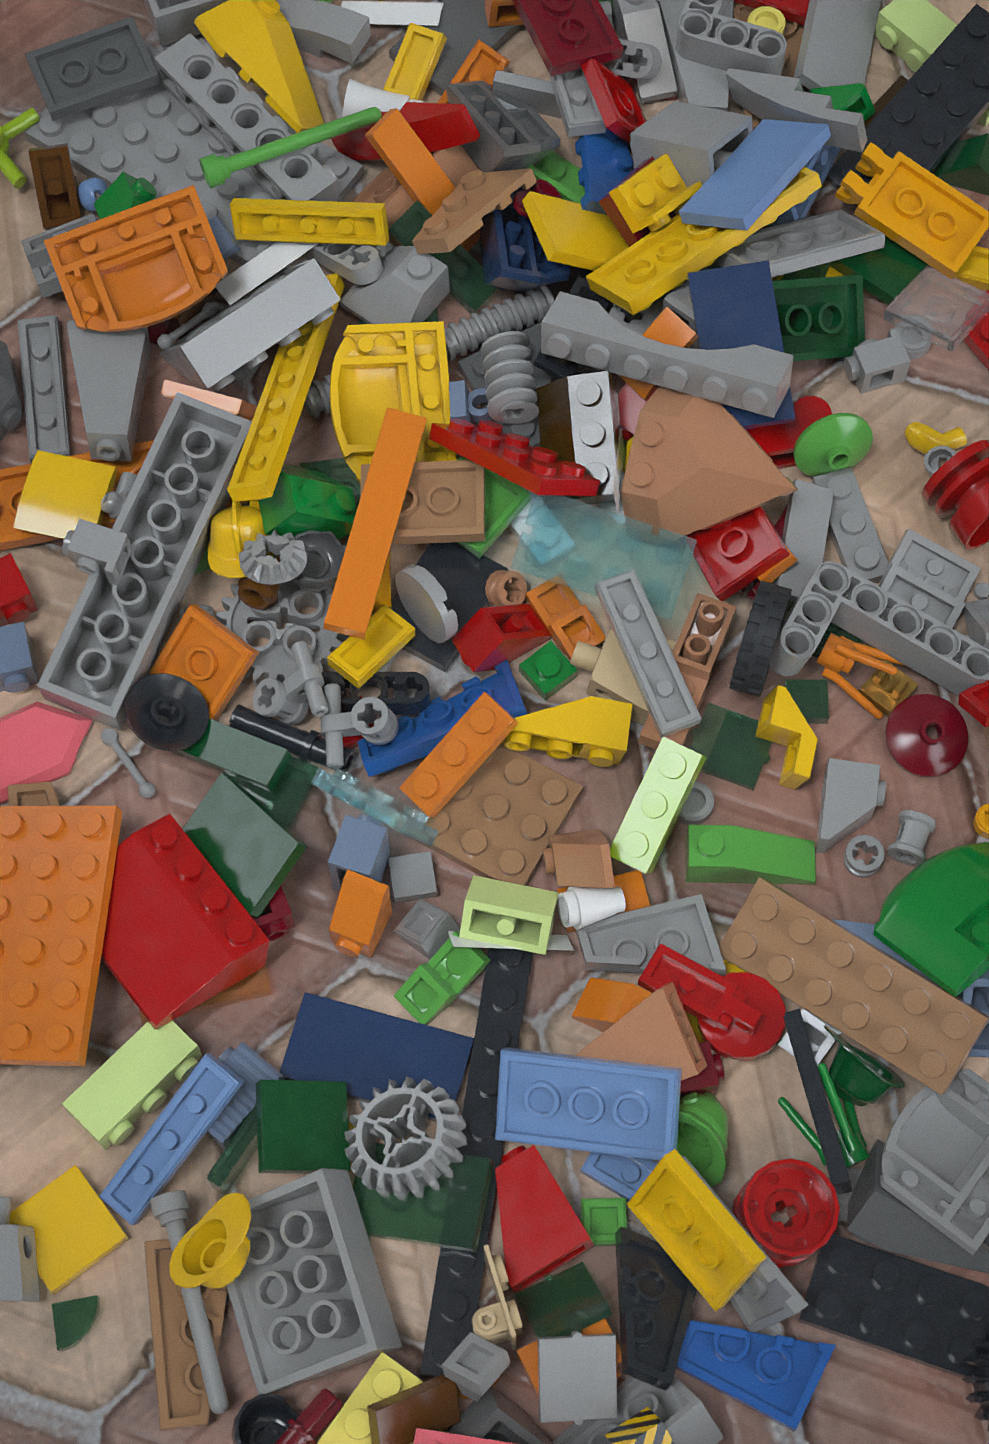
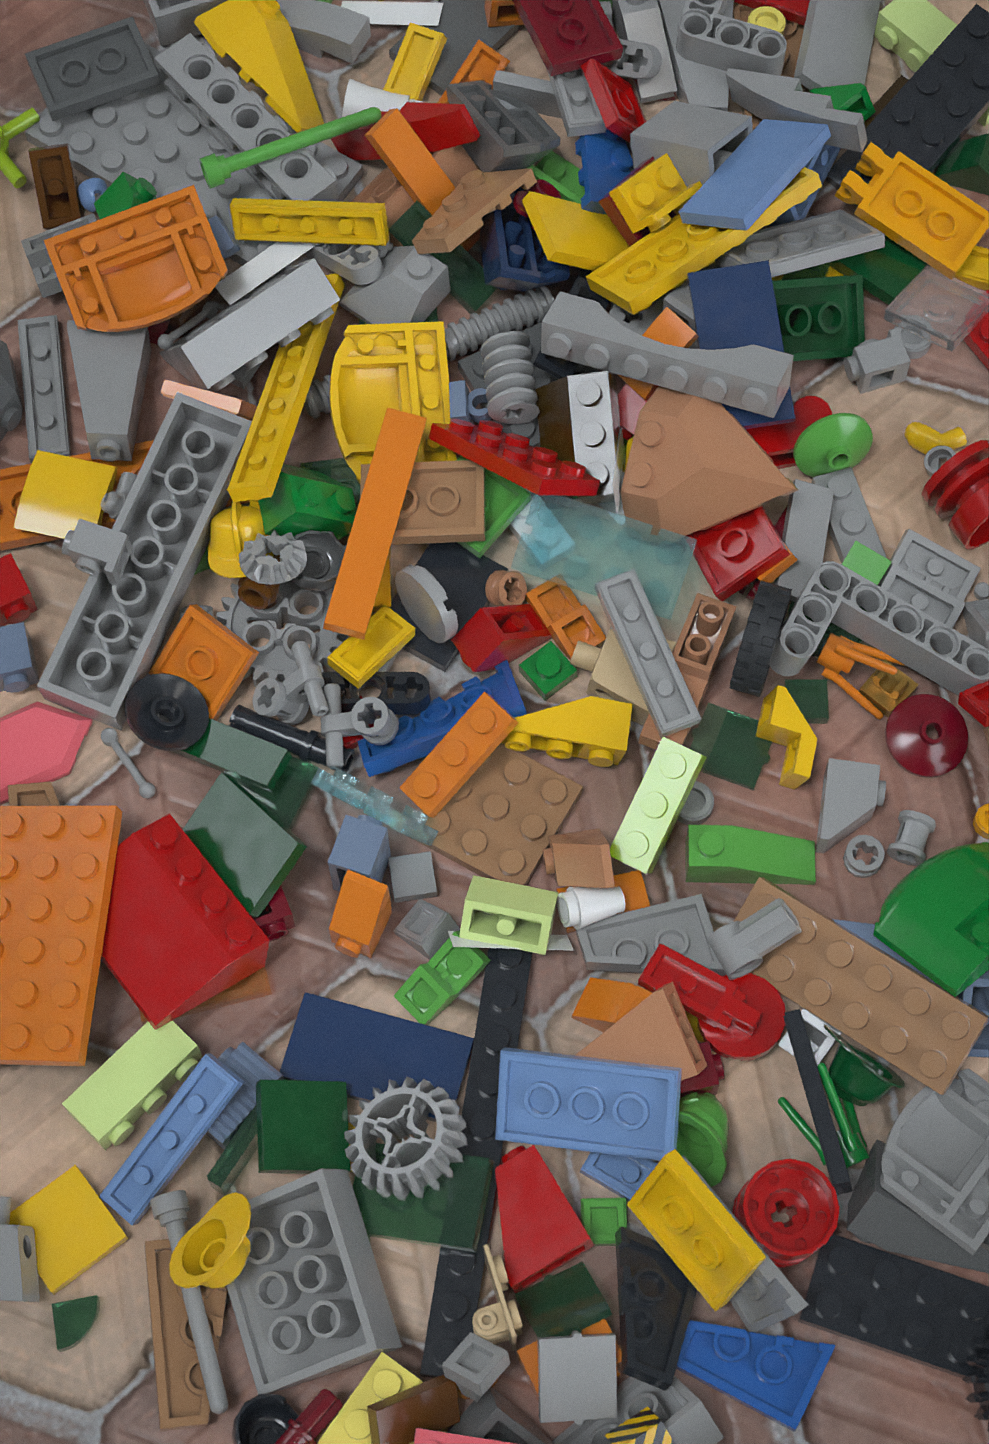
(743, 944): none -> light grey piece
(866, 562): none -> bright green tile

